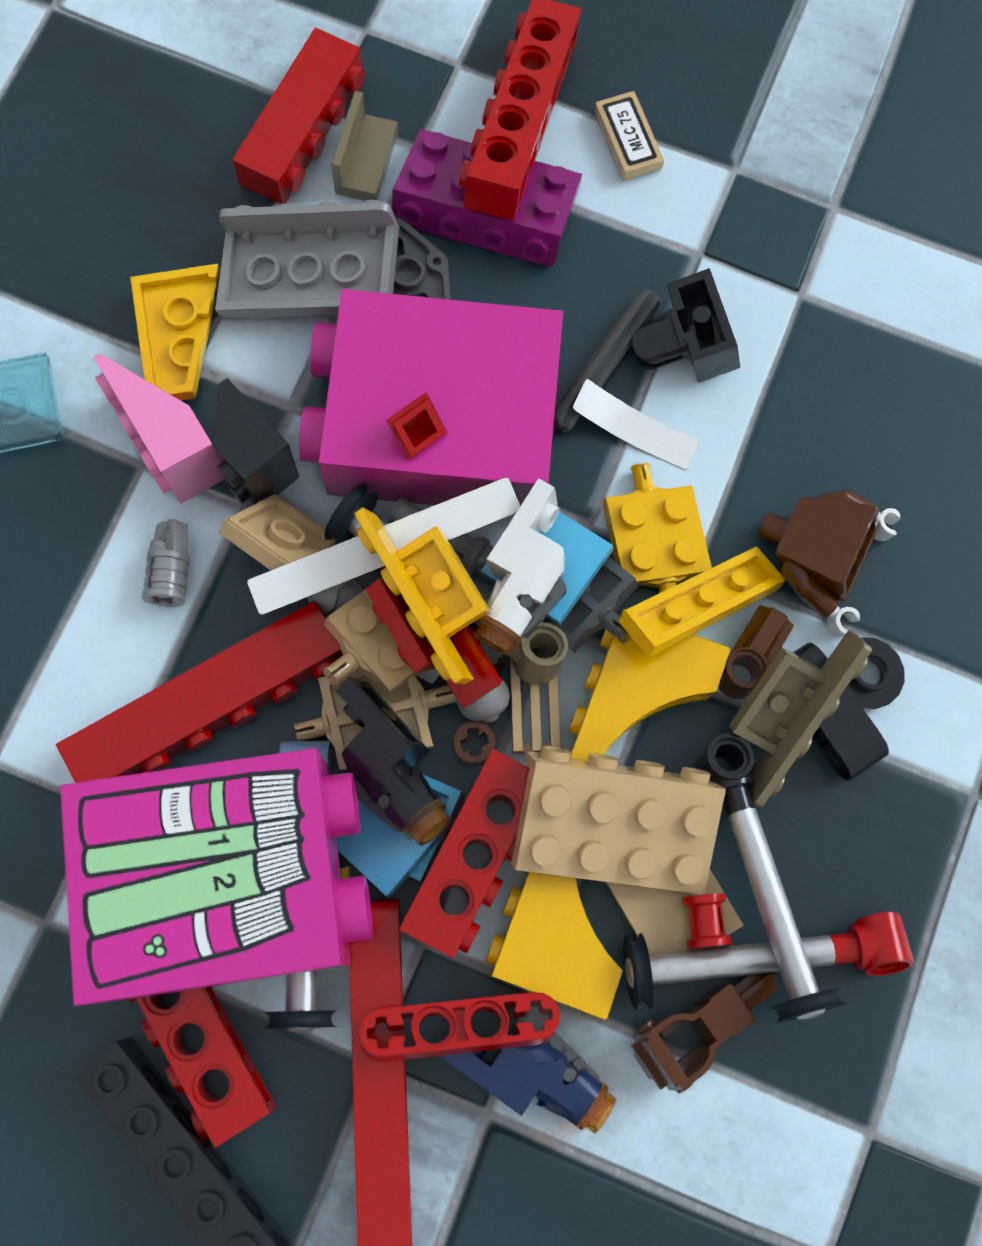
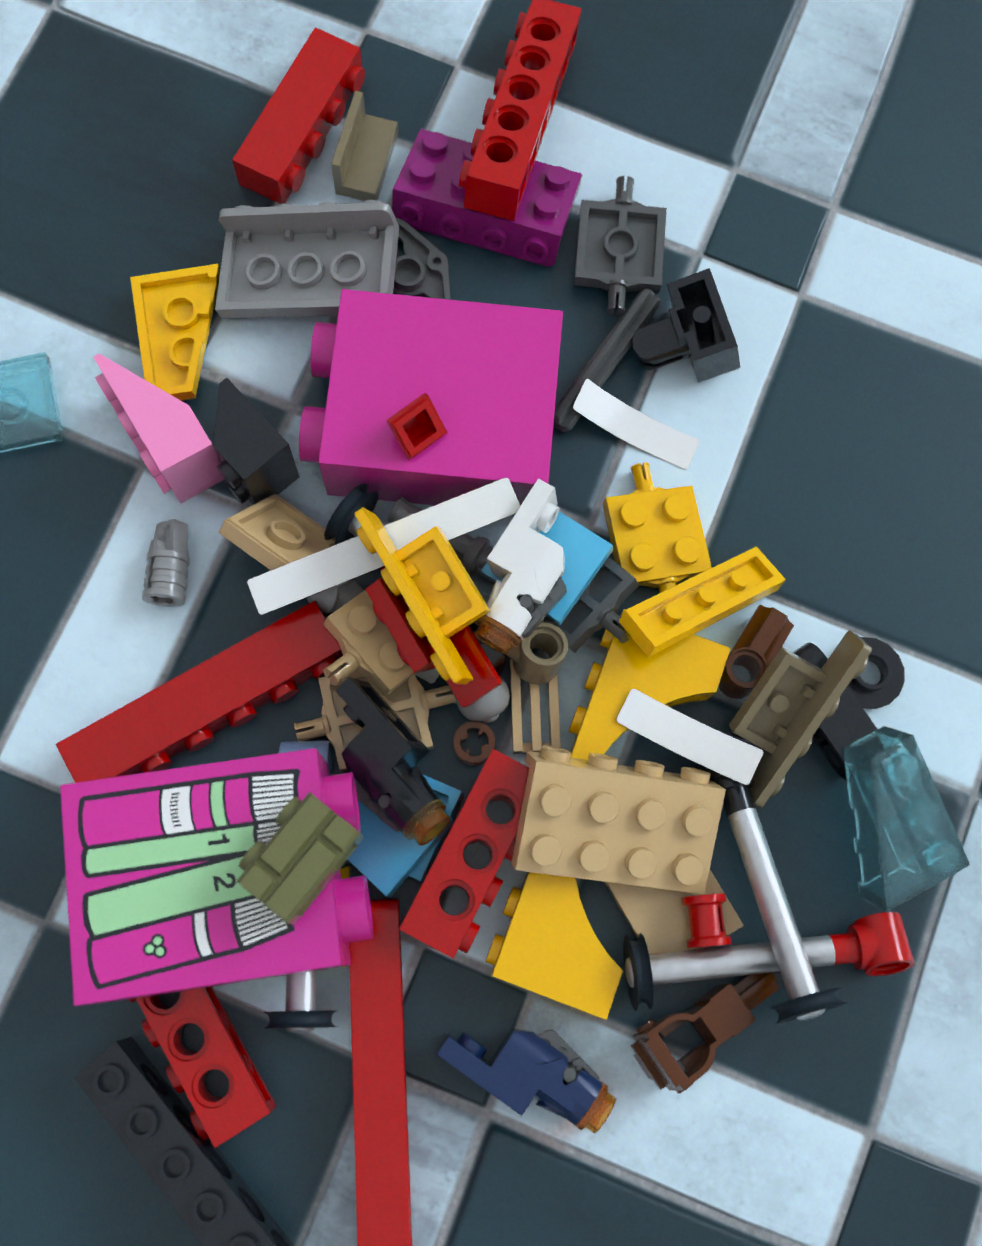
(298, 858): none -> olive brick
(458, 1017): red beam -> none
(620, 246): none -> dark grey plate
(628, 135): tile -> none
(689, 737): none -> white sticker
(826, 547): reddish brown torso -> none
(899, 819): none -> clear light blue wedge

